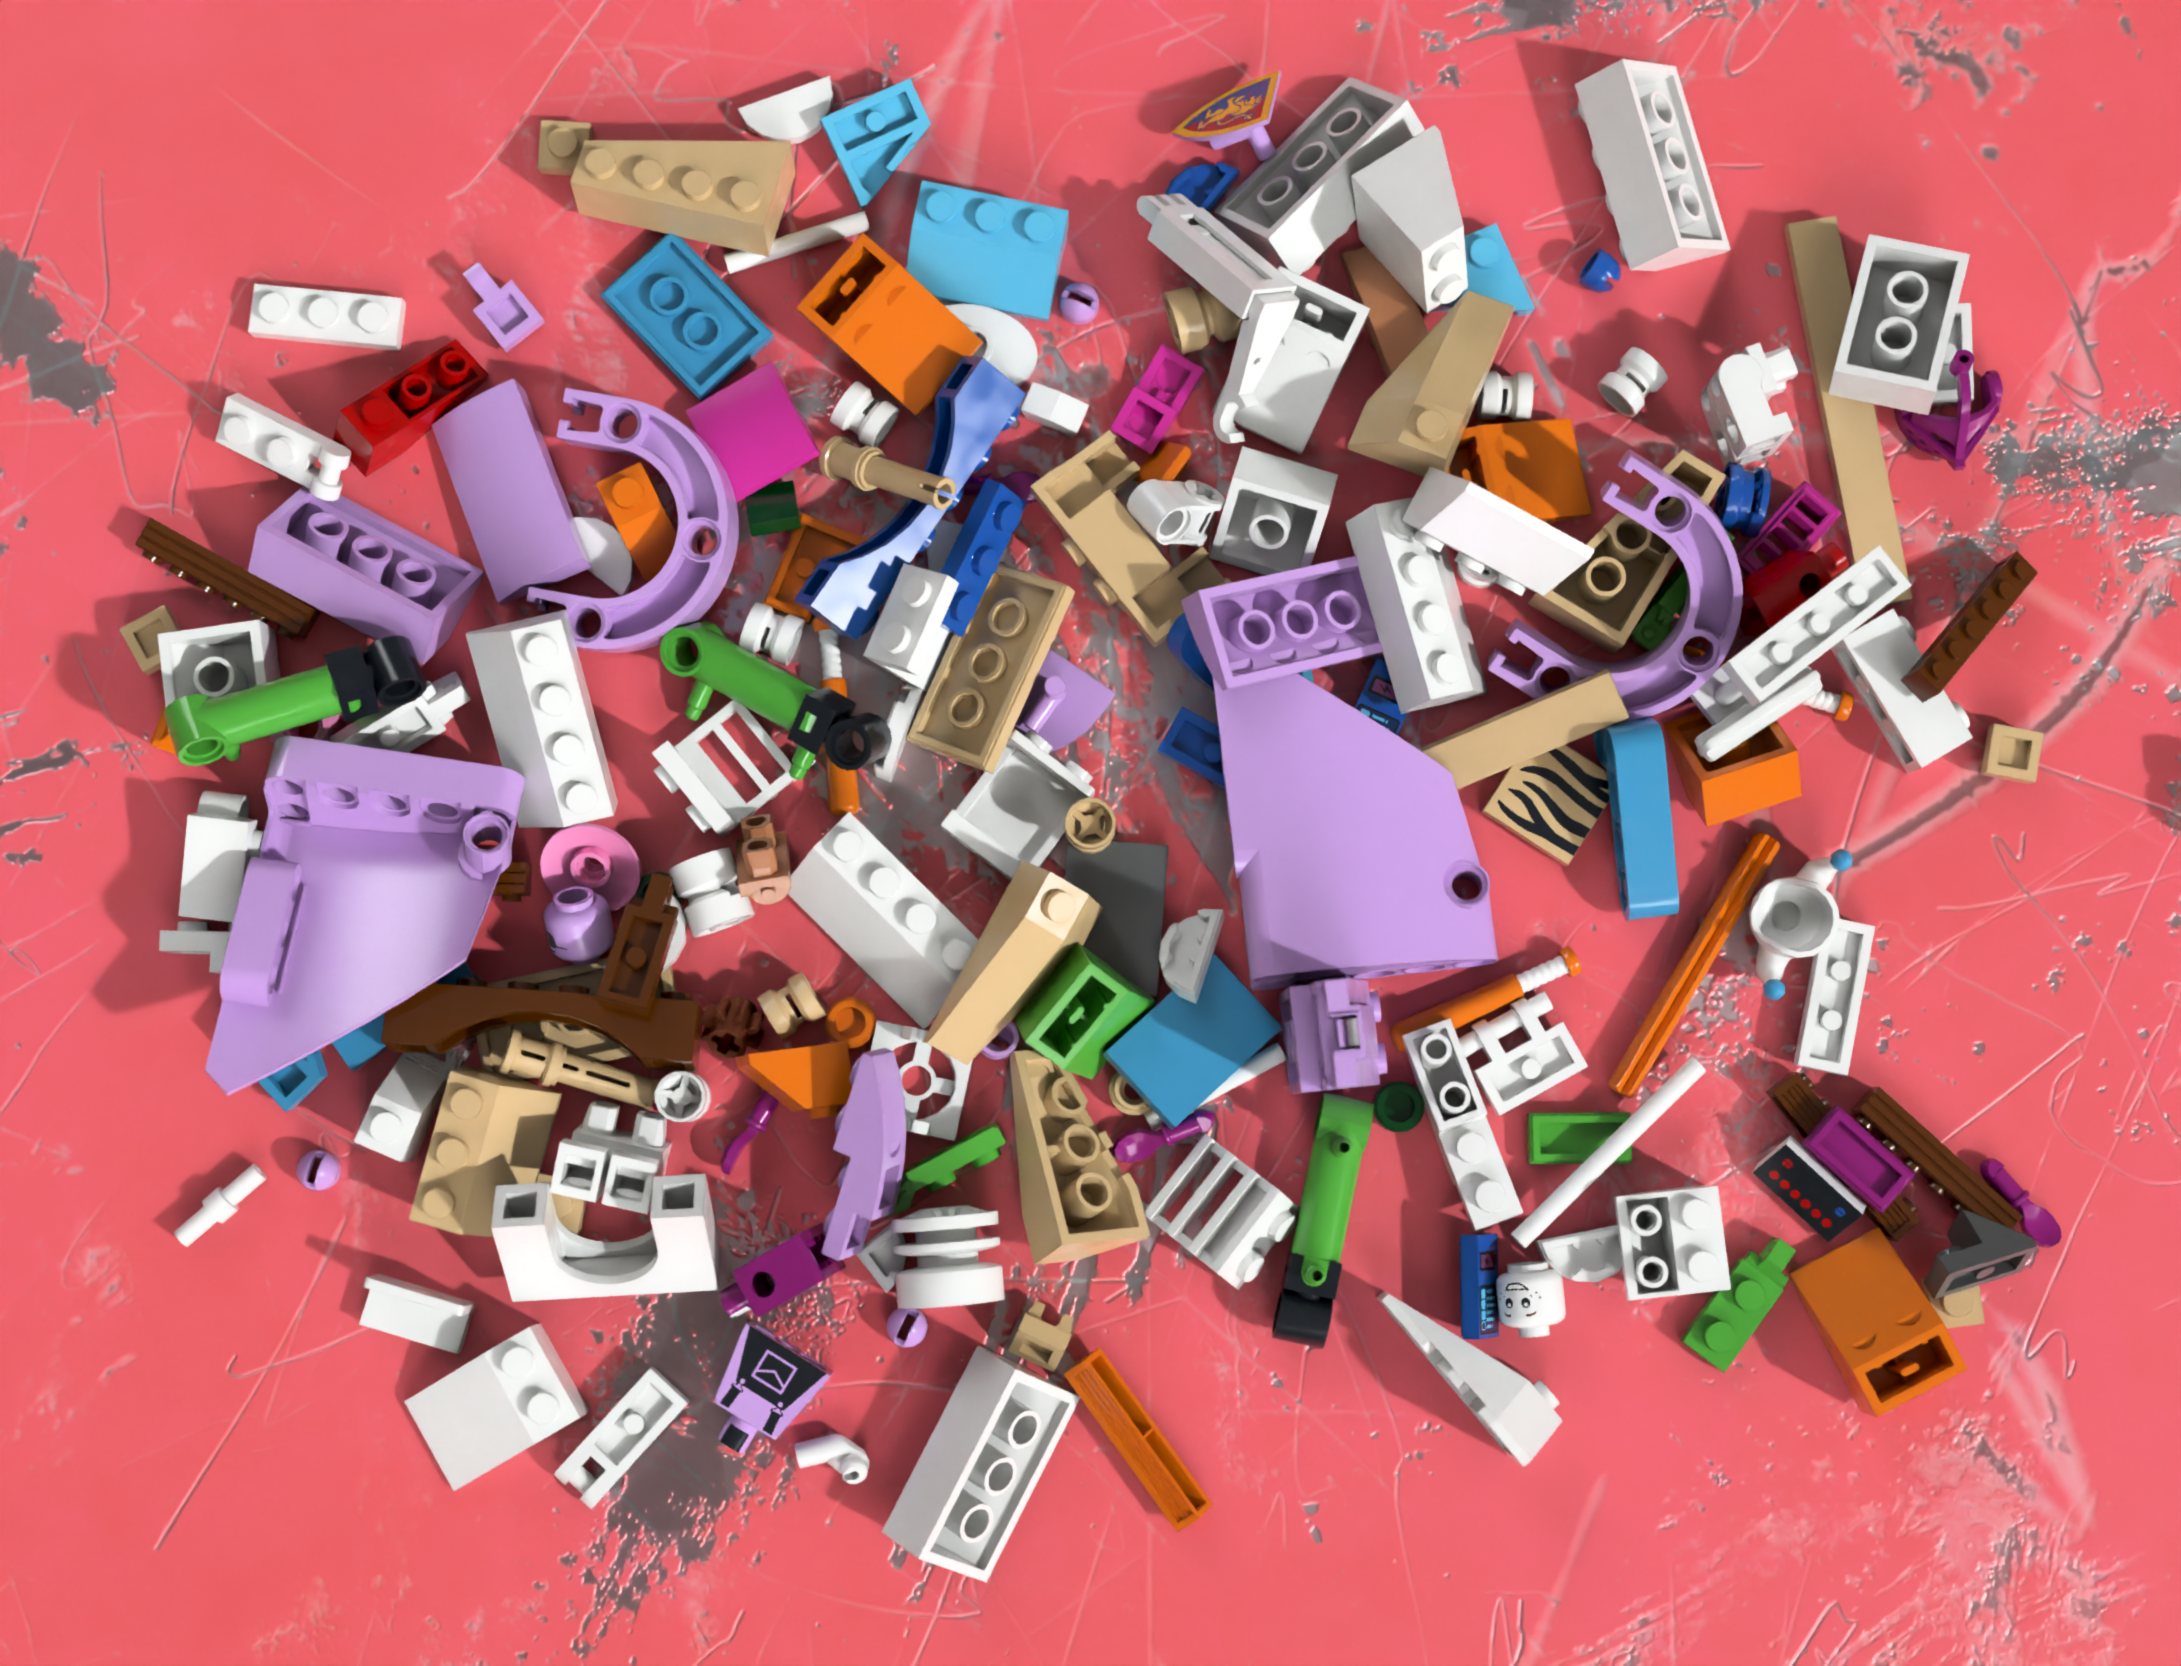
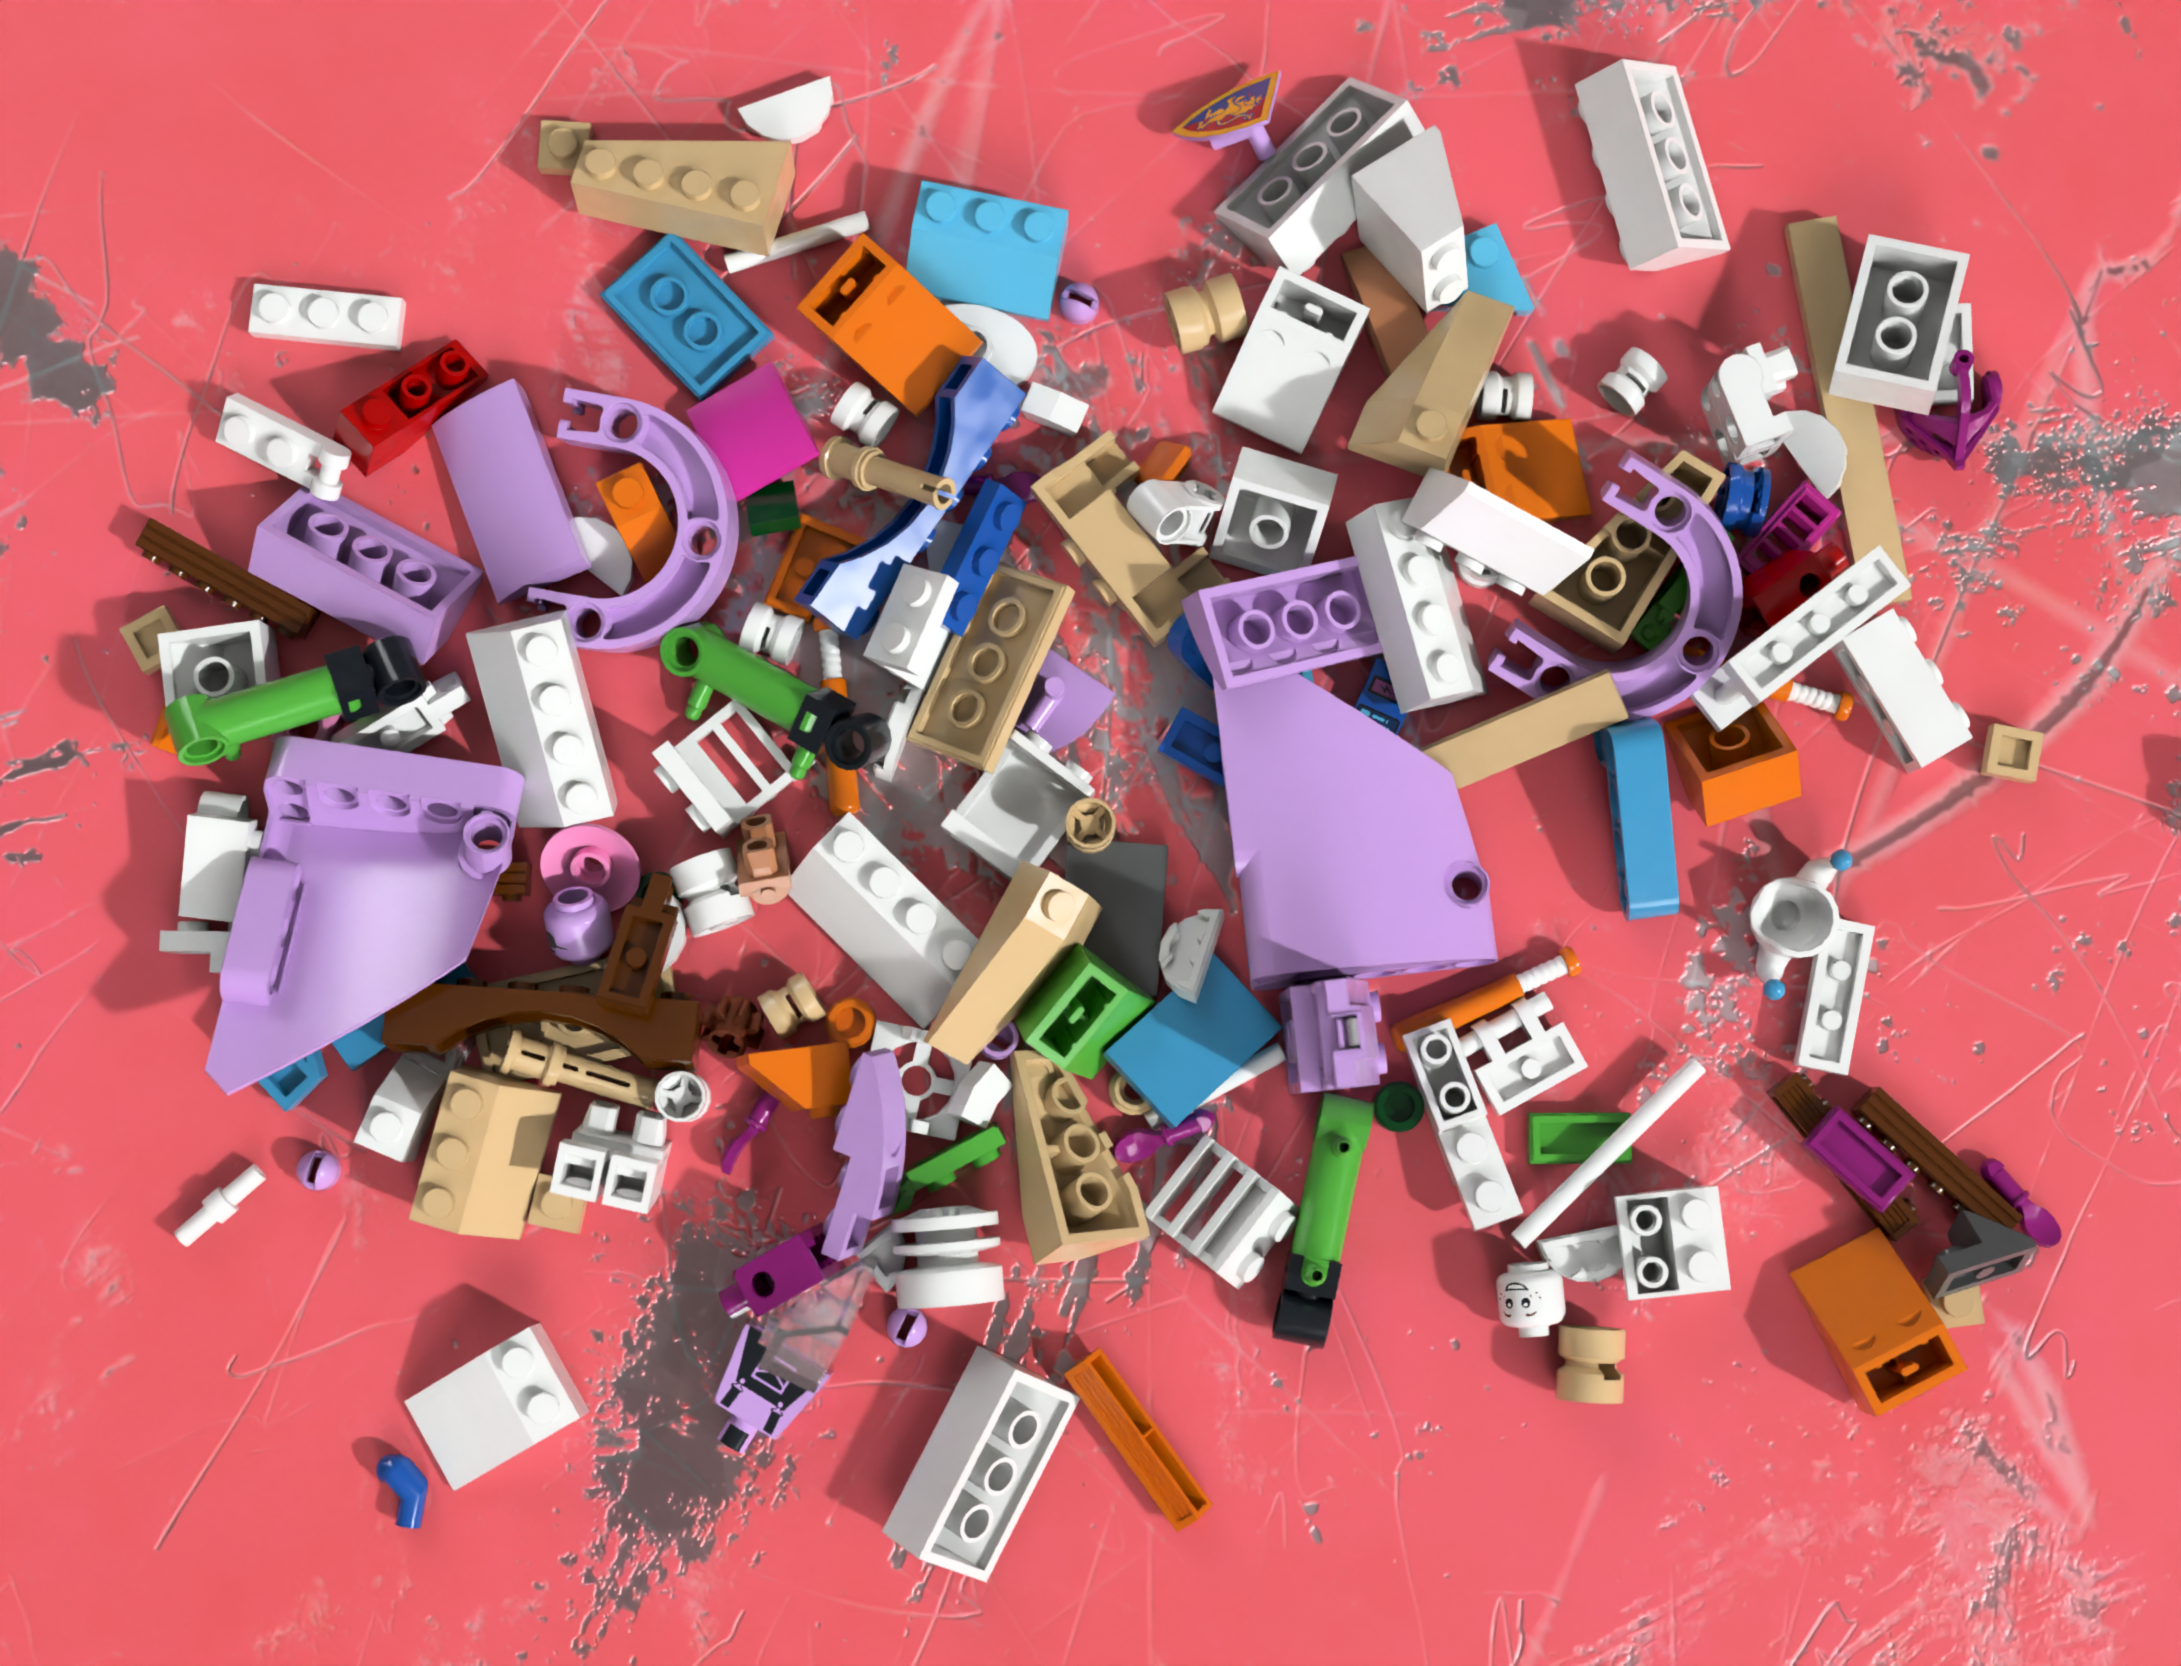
(408, 1484): none -> blue arm
(416, 1313): white panel -> none
(504, 309): lavender plate -> none
(553, 1263): white arch -> none
(623, 1436): white plate -> none
(815, 1326): none -> clear slope
(838, 1452): white arm -> none
(875, 137): medium azure wing -> none
(979, 1094): none -> white piece
(1041, 1341): tan tile -> none
(1157, 399): dark pink slope -> none
(1204, 184): blue tile -> none
(1238, 280): white hinge -> none
(1478, 1286): blue tile -> none
(1503, 1401): white wedge -> none
(1551, 801): tile -> none
(1590, 1364): none -> tan wheel
(1597, 271): blue hinge -> none
(1694, 965): orange axle -> none
(1734, 1314): bright green hinge -> none
(1750, 720): white axle -> none
(1809, 1188): black tile -> none
(1817, 450): none -> white tile
(1969, 627): reddish brown piece -> none

